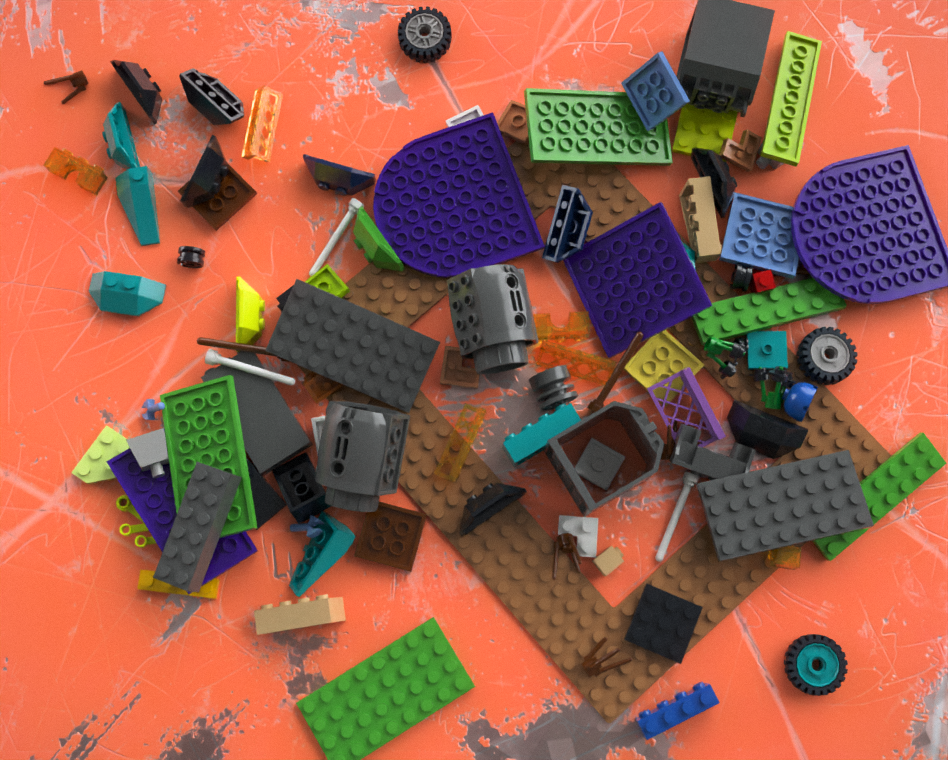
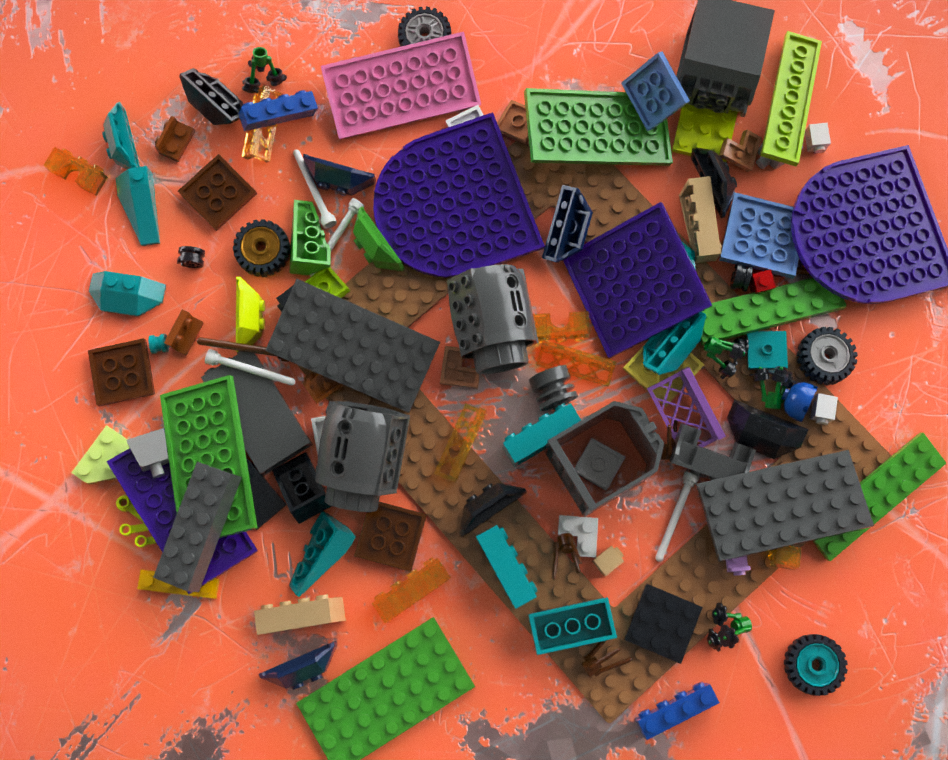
(77, 79): reddish brown plant -> none
(121, 372): none -> reddish brown plate
(140, 86): black wedge -> none
(152, 408): medium blue bar -> none
(156, 343): none -> teal wheel
(174, 139): none -> dark orange bracket
(183, 332): none -> dark orange bracket
(207, 175): black wedge -> none
(253, 237): none -> wheel
(259, 61): none -> plant
(278, 110): none -> blue brick
(301, 668): none -> dark blue wedge
(308, 244): none -> bright green wedge
(311, 533): medium blue bar -> none
(327, 219): none -> white piece
(401, 85): none -> bright pink plate
(411, 590): none -> clear yellow brick
(506, 567): none -> teal brick
(572, 626): none -> teal brick
(597, 403): reddish brown piece -> none
(671, 347): none -> teal wedge
(727, 635): none -> black plant
(738, 566): none -> lavender bracket
(817, 137): none -> white brick
(823, 408): none -> white brick

